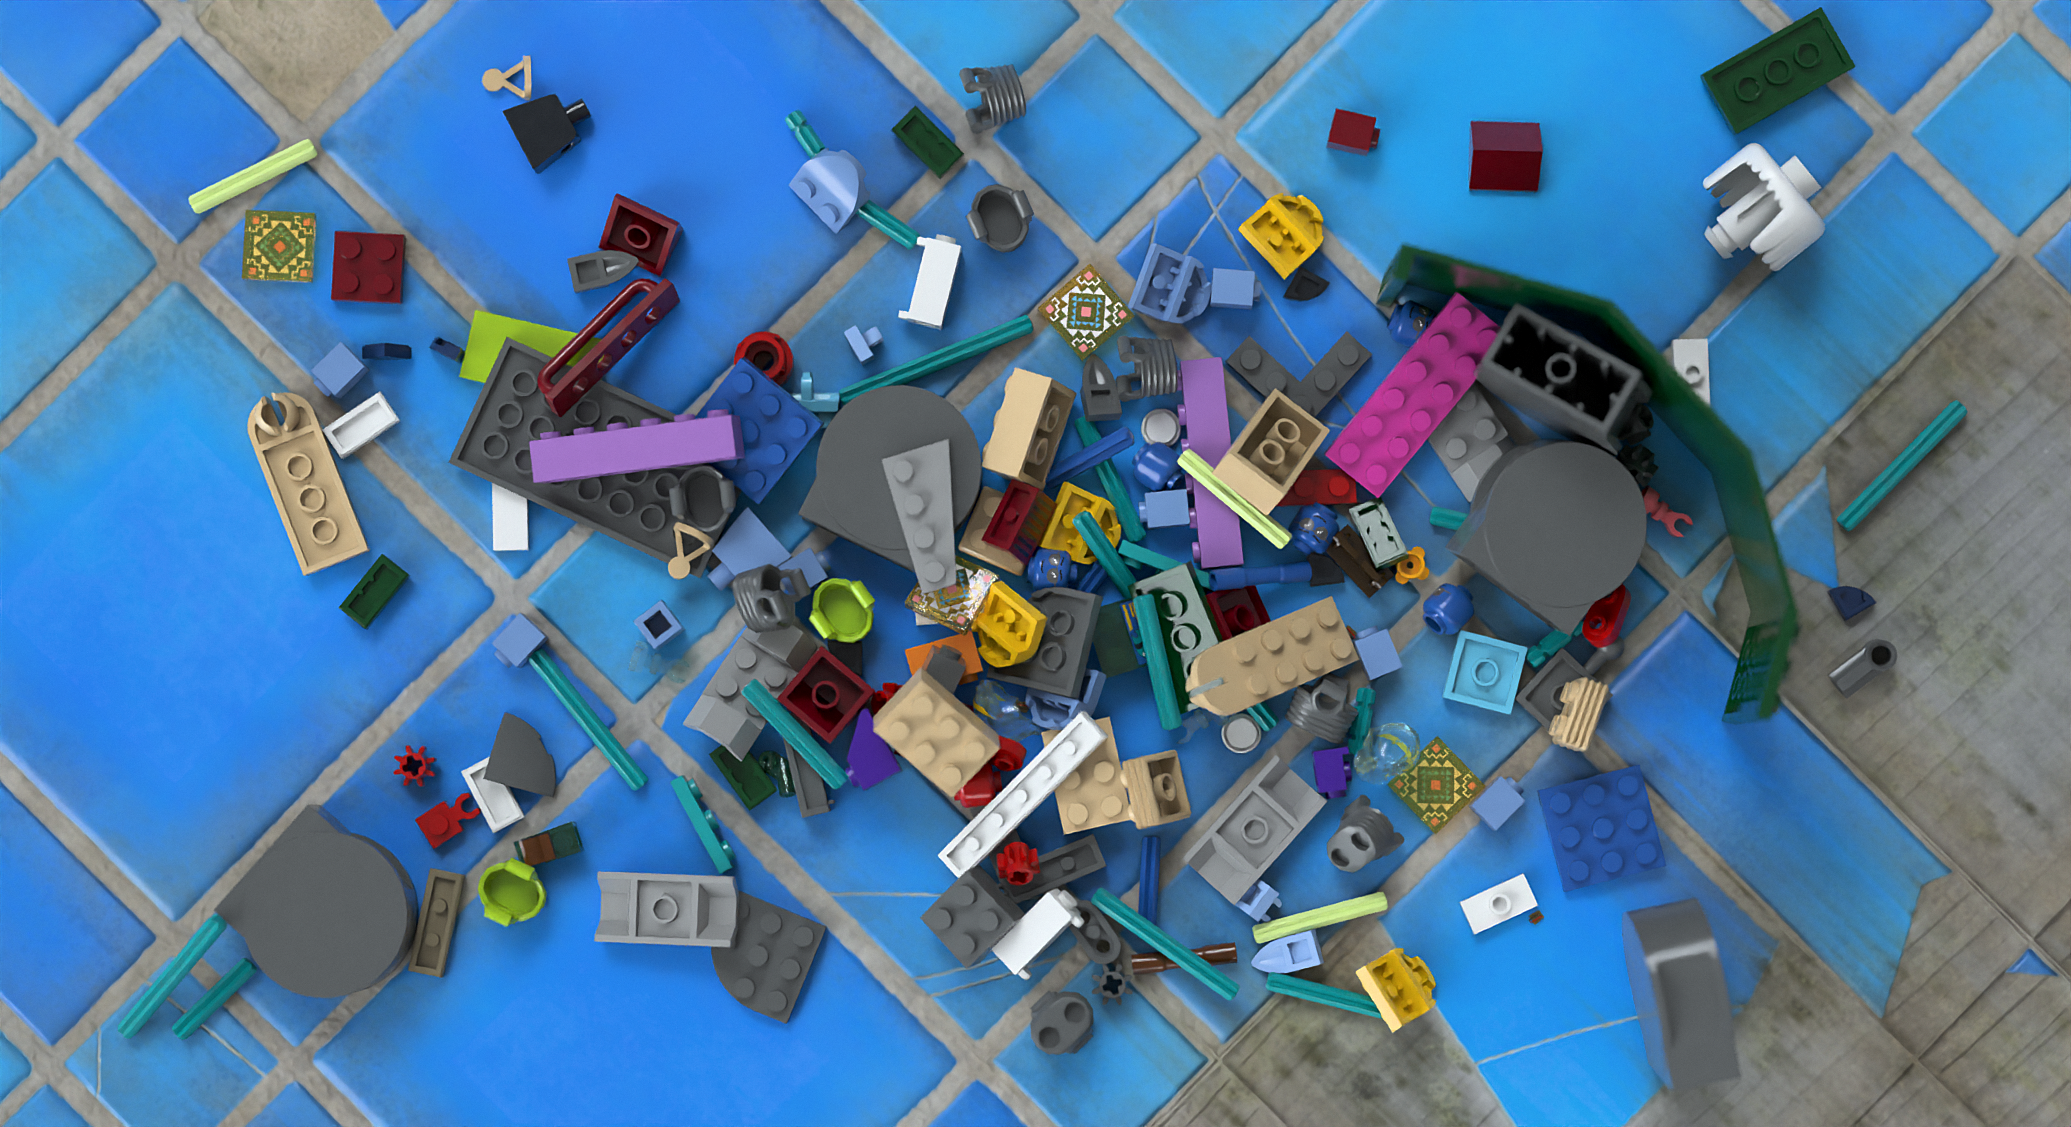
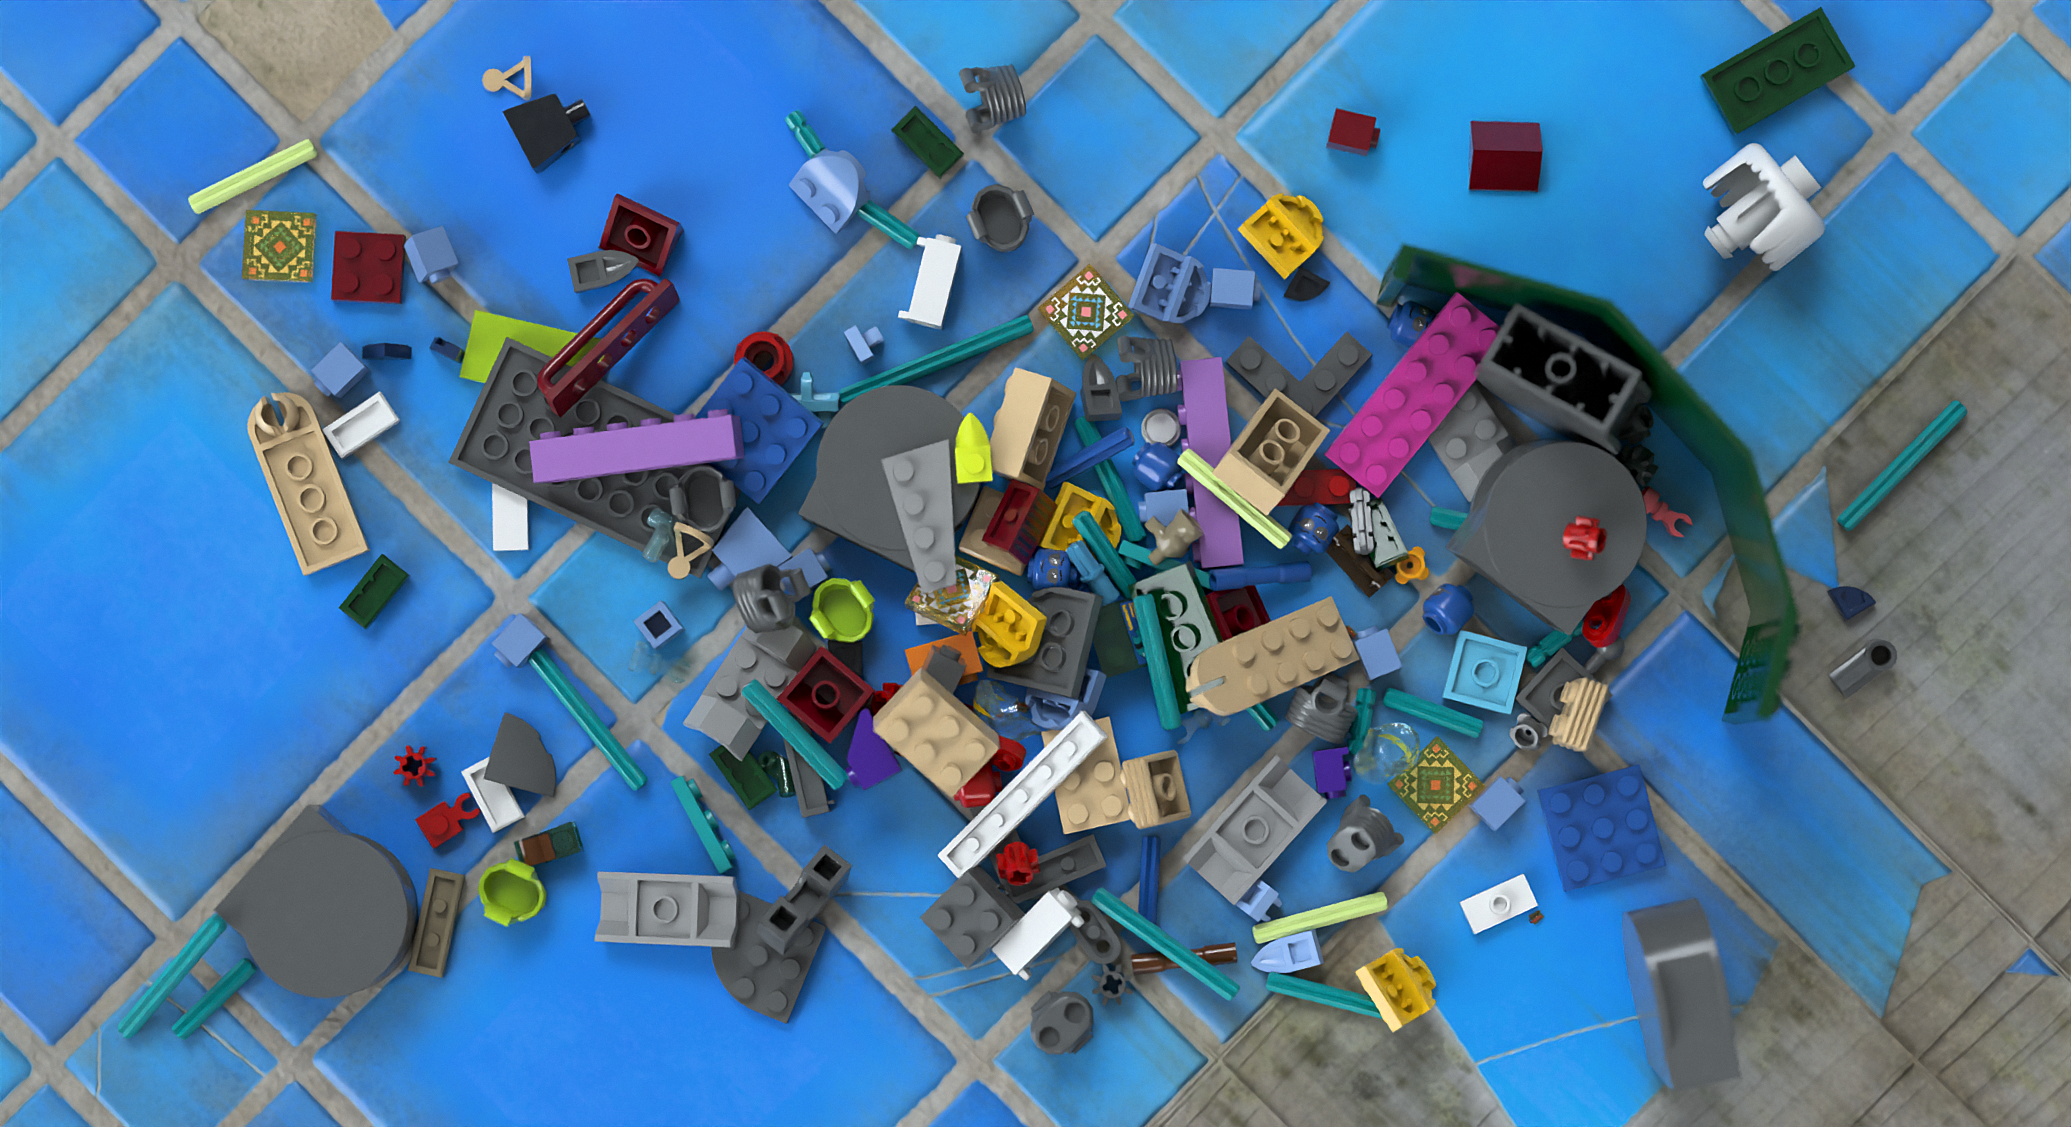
(431, 255): none -> medium blue brick
(660, 537): none -> clear light blue arm
(811, 893): none -> dark grey arch
(972, 452): none -> neon yellow plate
(1092, 572): none -> dark azure axle
(1175, 538): none -> dark tan piece
(1241, 733): white piece -> none
(1324, 570): black tile -> none
(1361, 521): none -> axle
(1433, 712): none -> teal axle
(1523, 738): none -> dark grey plate
(1584, 538): none -> red gear
(1692, 363): white plate -> none

